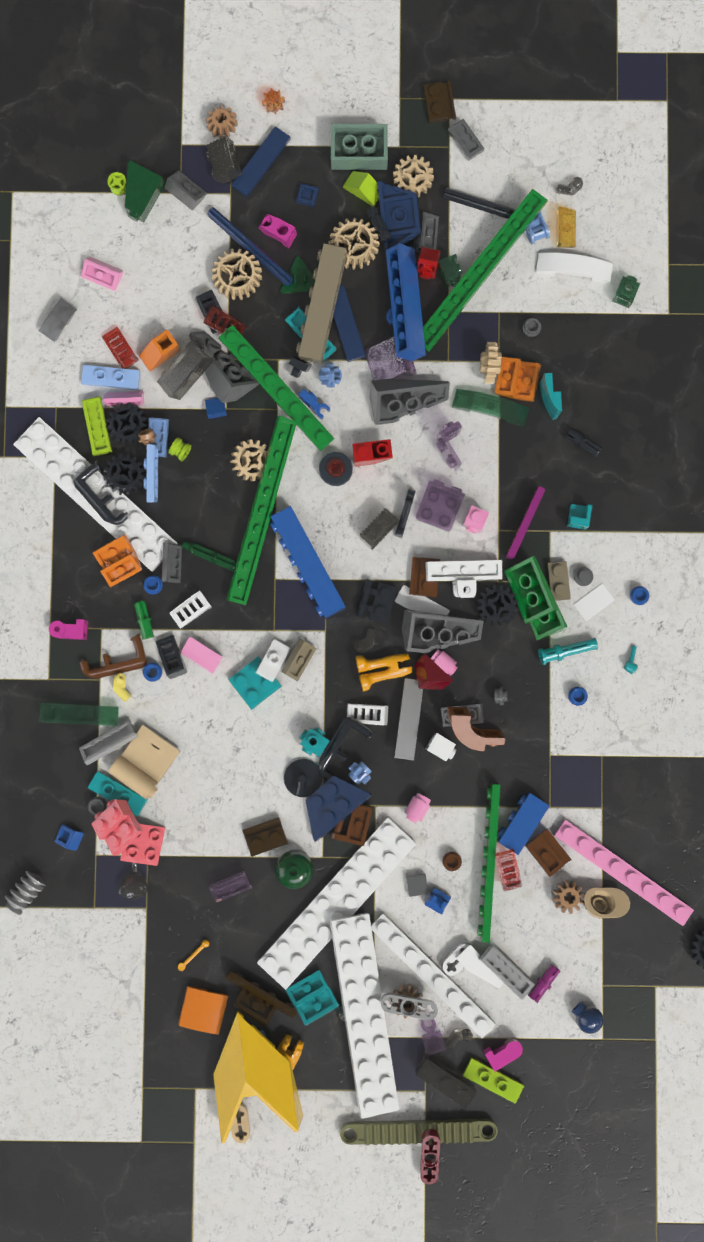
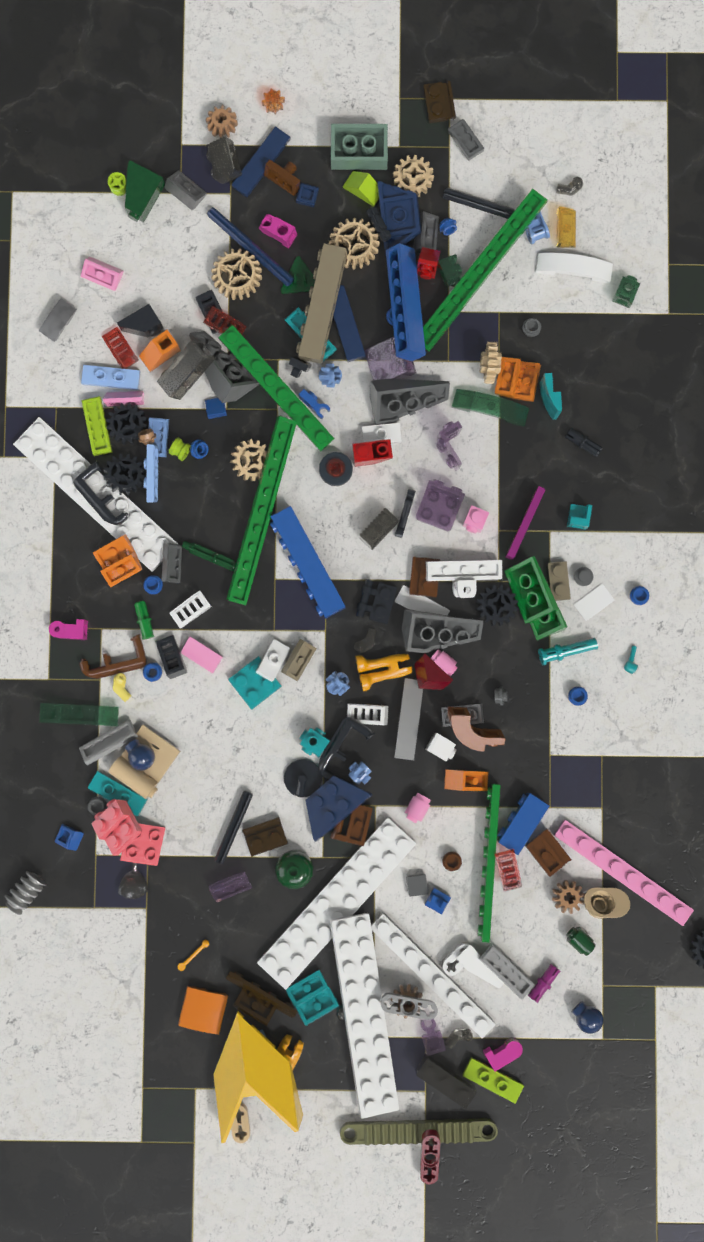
(140, 755): none -> dark blue piece
(142, 323): none -> black slope
(203, 449): none -> blue plate
(233, 827): none -> black axle
(283, 176): none -> reddish brown tile
(337, 683): none -> medium blue gear
(382, 432): none -> white plate
(448, 226): none -> blue plate
(466, 780): none -> orange slope
(580, 940): none -> dark green brick

